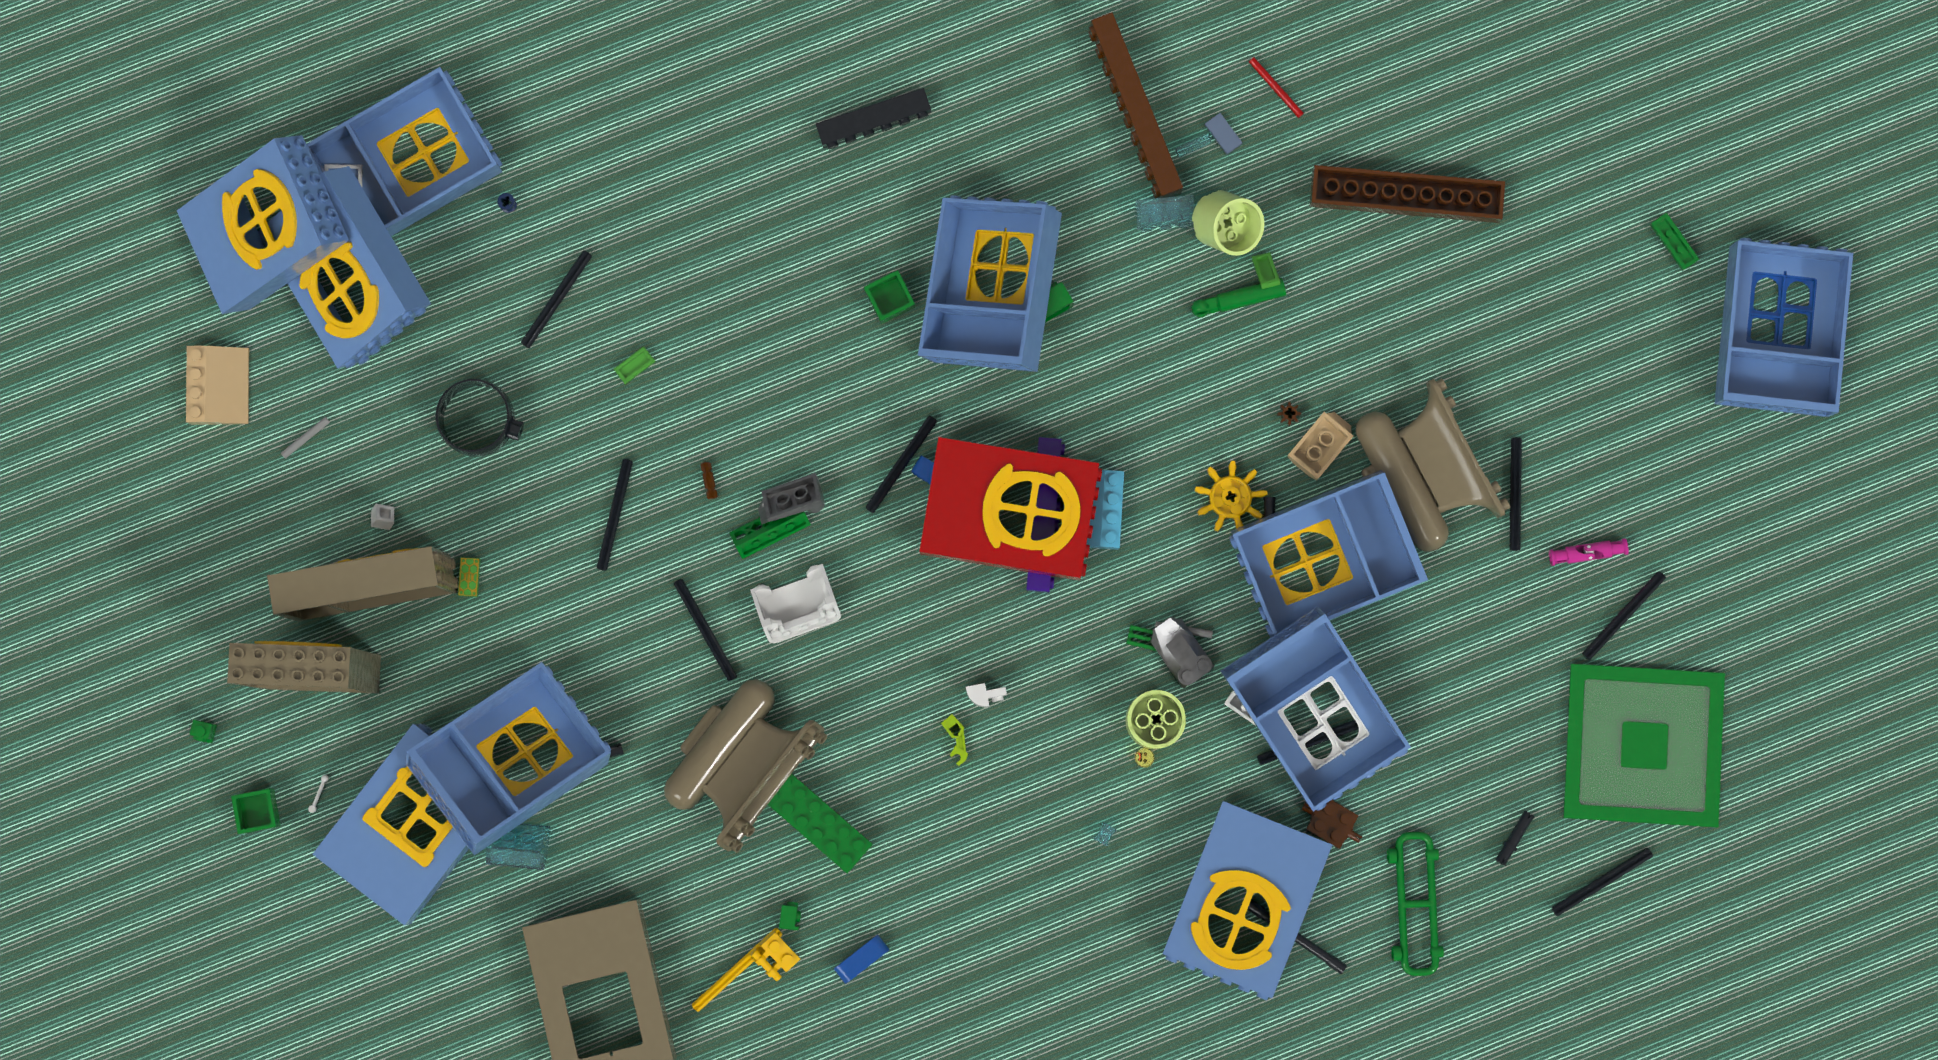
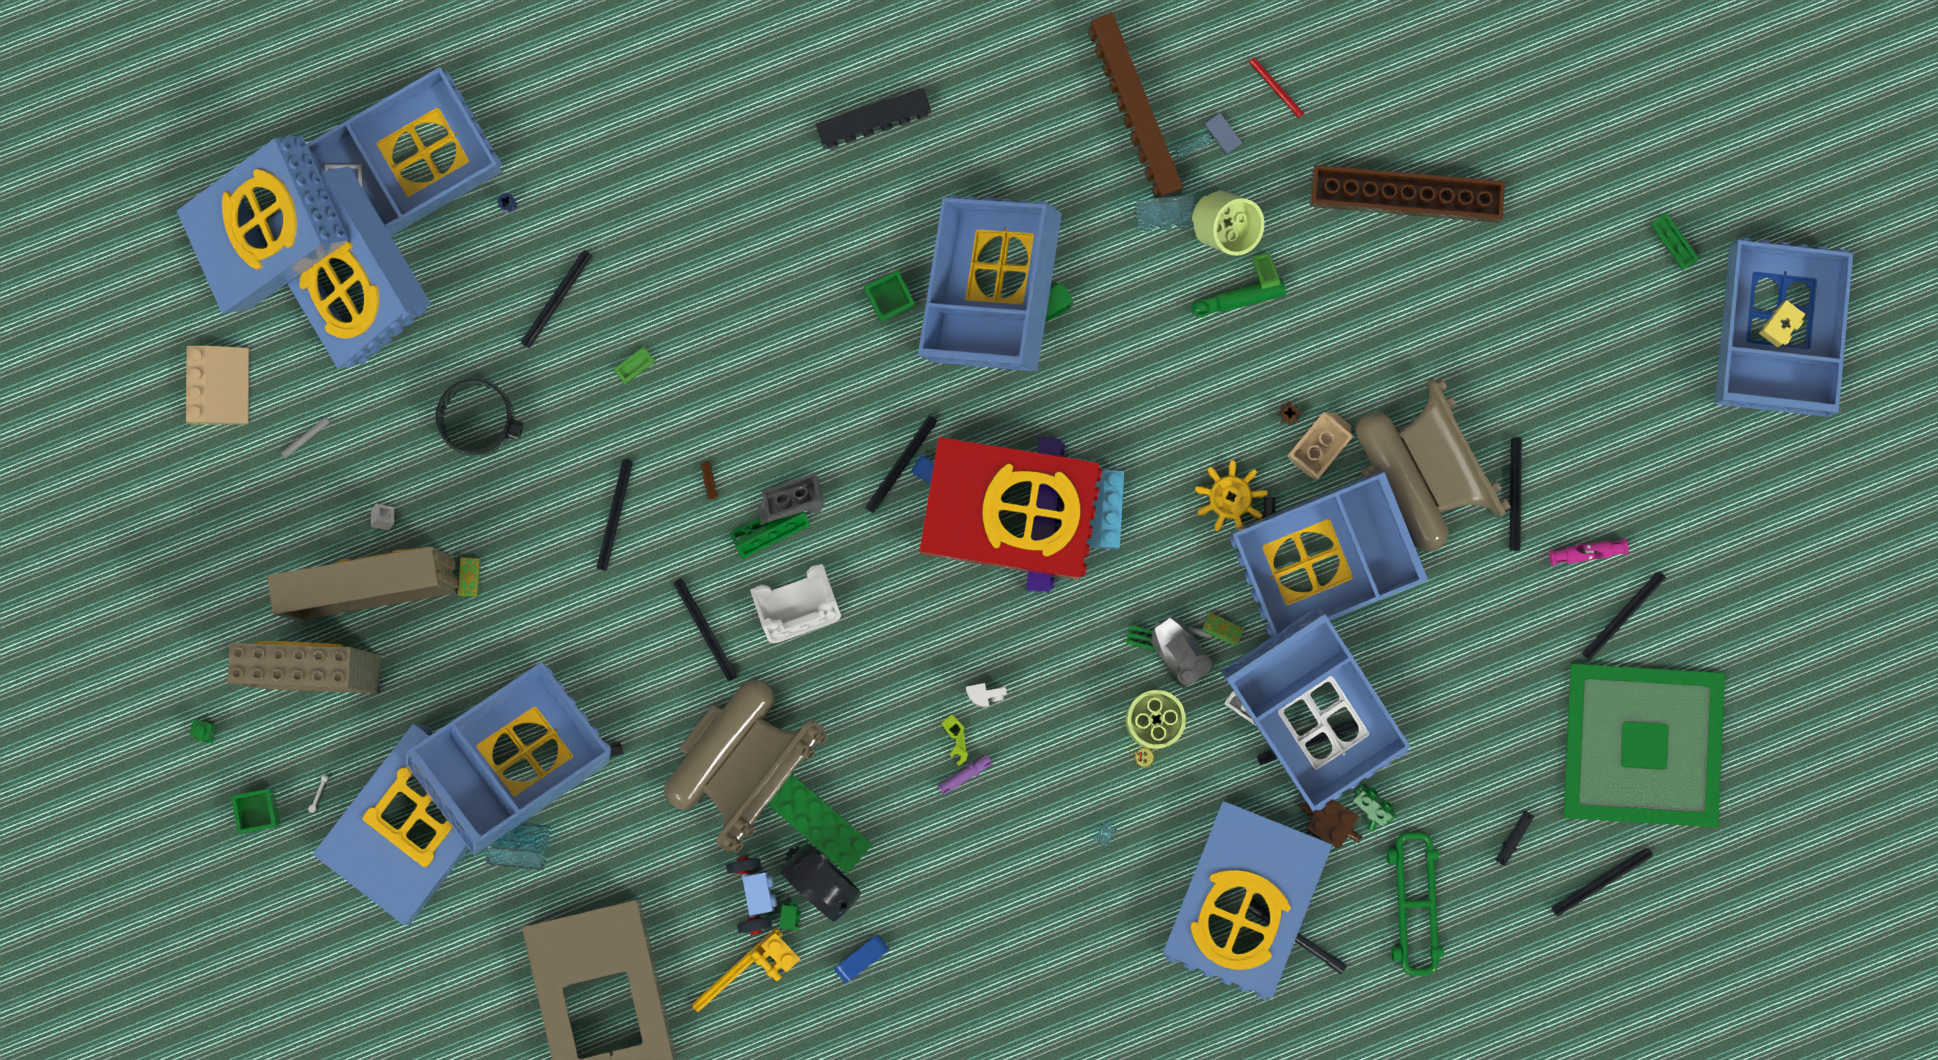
(757, 893): none -> brick
(820, 881): none -> black cylinder
(964, 775): none -> medium lavender pin
(1222, 629): none -> bright green tile
(1377, 809): none -> green brick
(1774, 332): none -> light yellow brick

